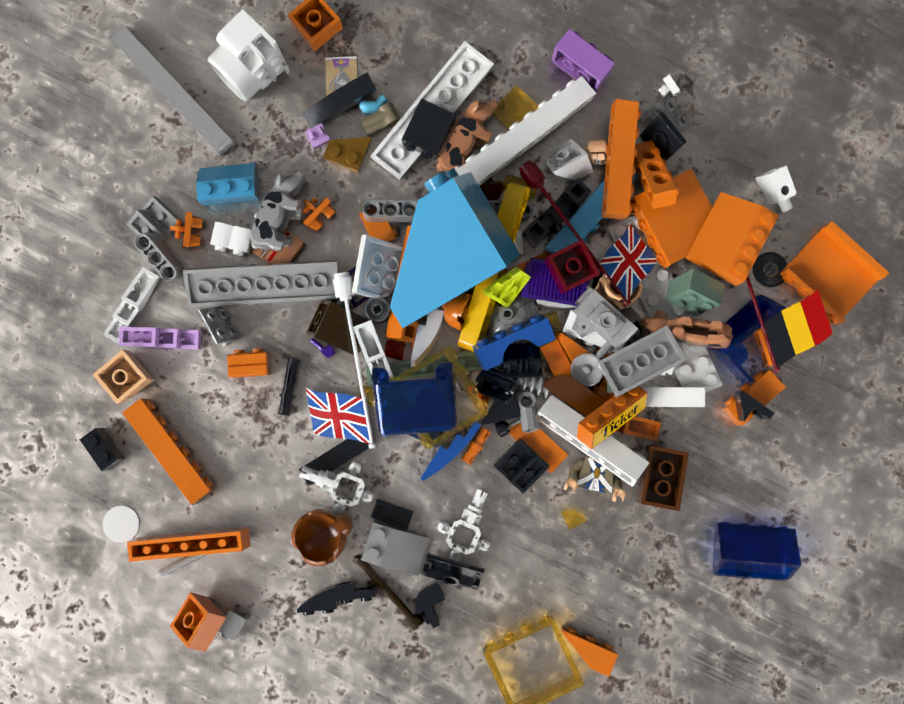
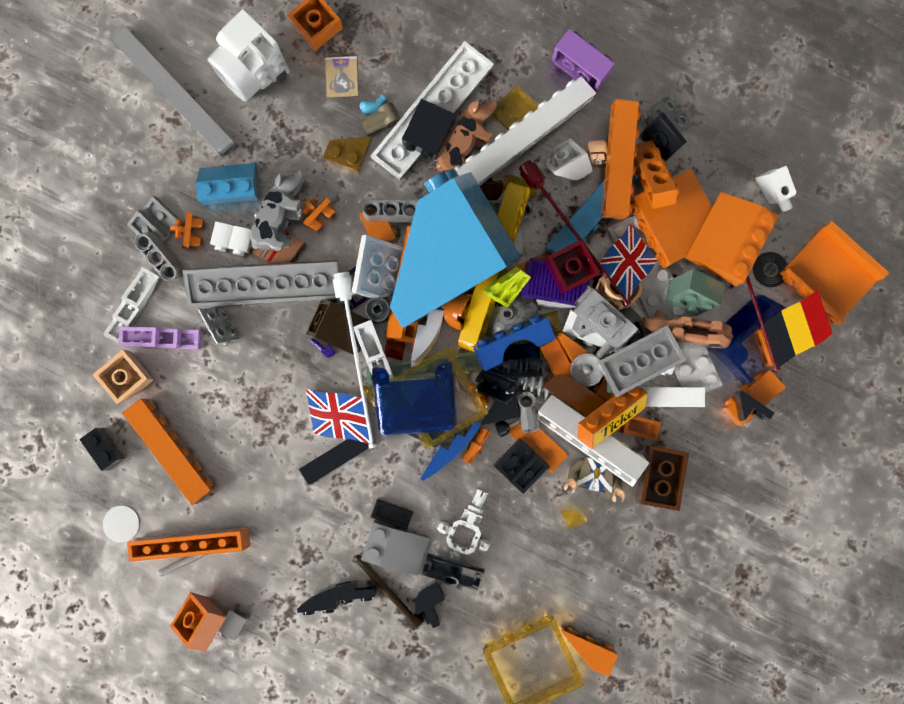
(248, 364): orange brick -> none
(288, 386): black pin -> none
(317, 136): lavender tile -> none
(321, 536): dark orange piece -> none
(329, 482): white piece -> none
(340, 100): black slope -> none
(550, 219): black arch -> none
(669, 87): white tile -> none
(755, 551): clear blue windscreen -> none

